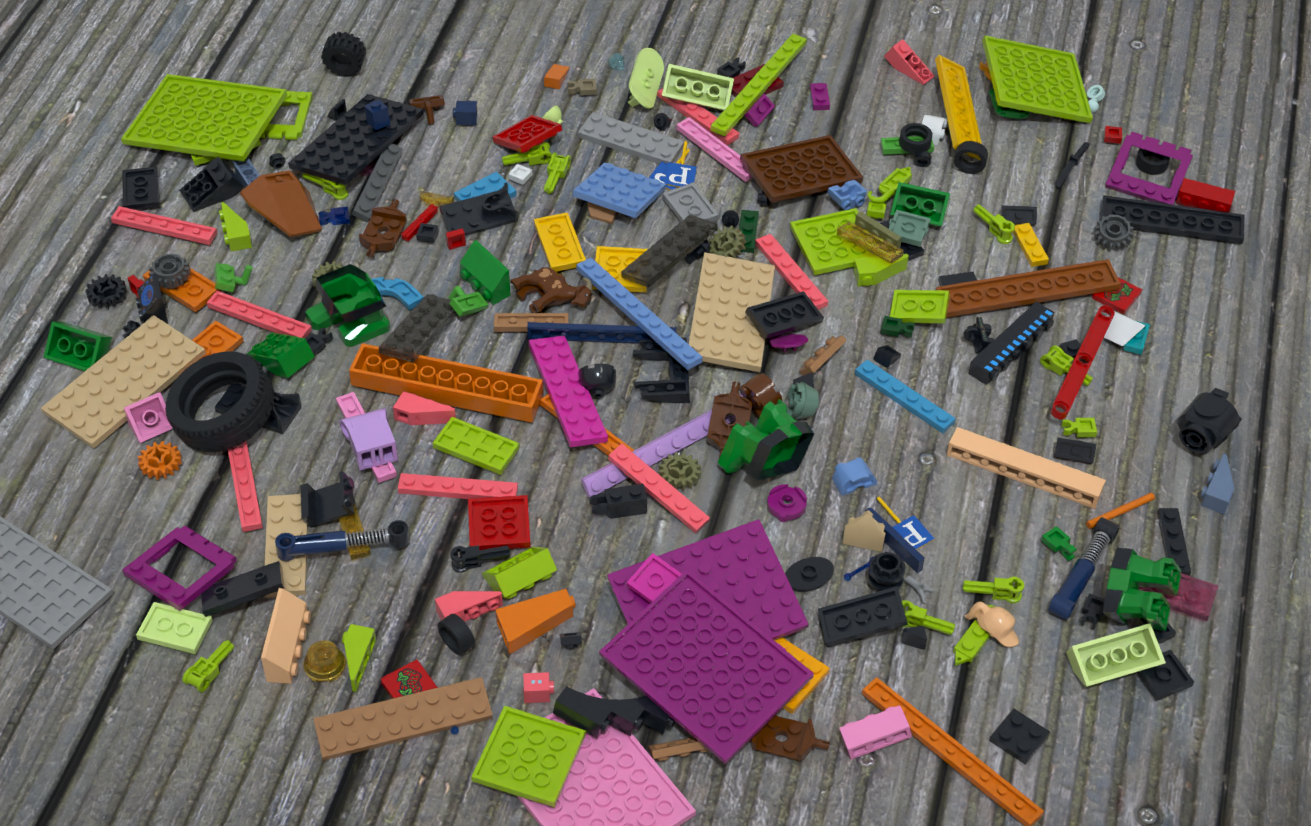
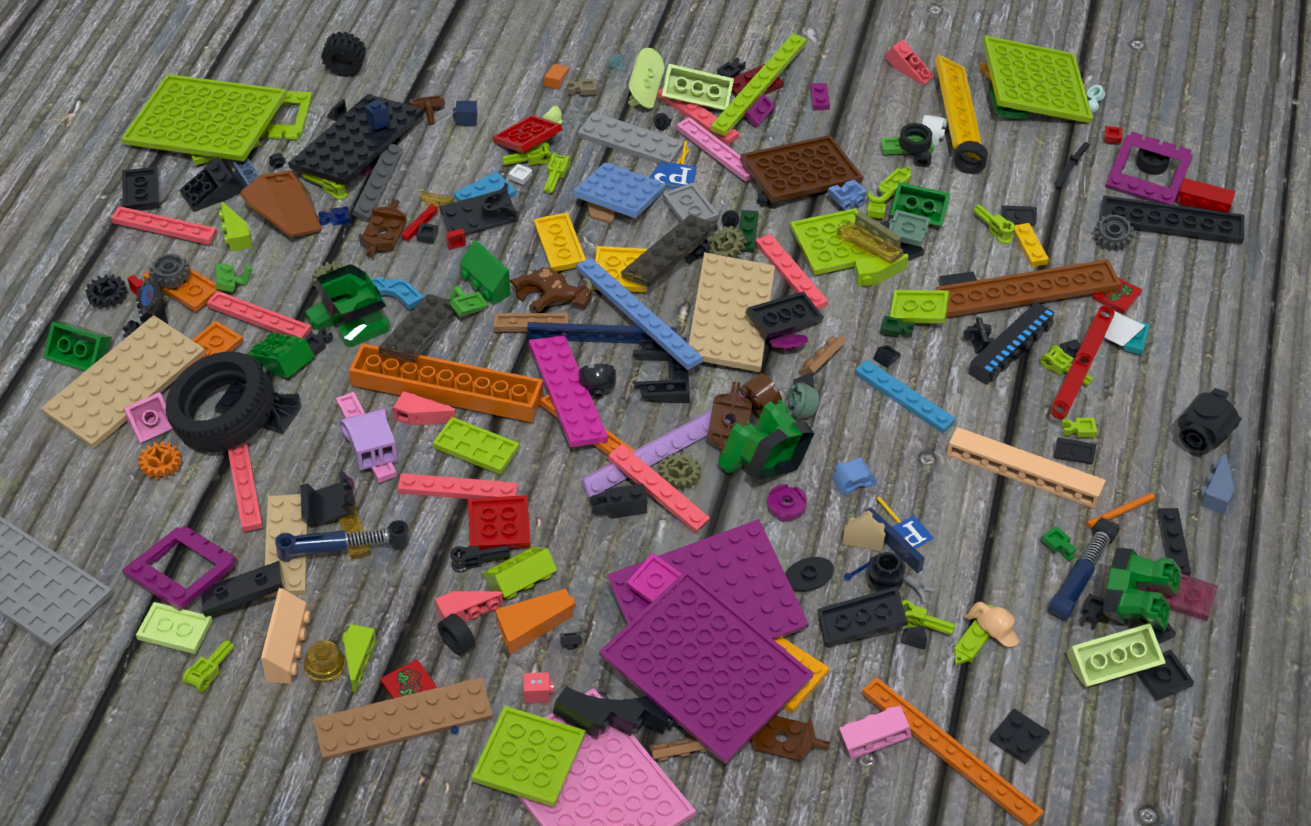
(1000, 589): lime connector -> none

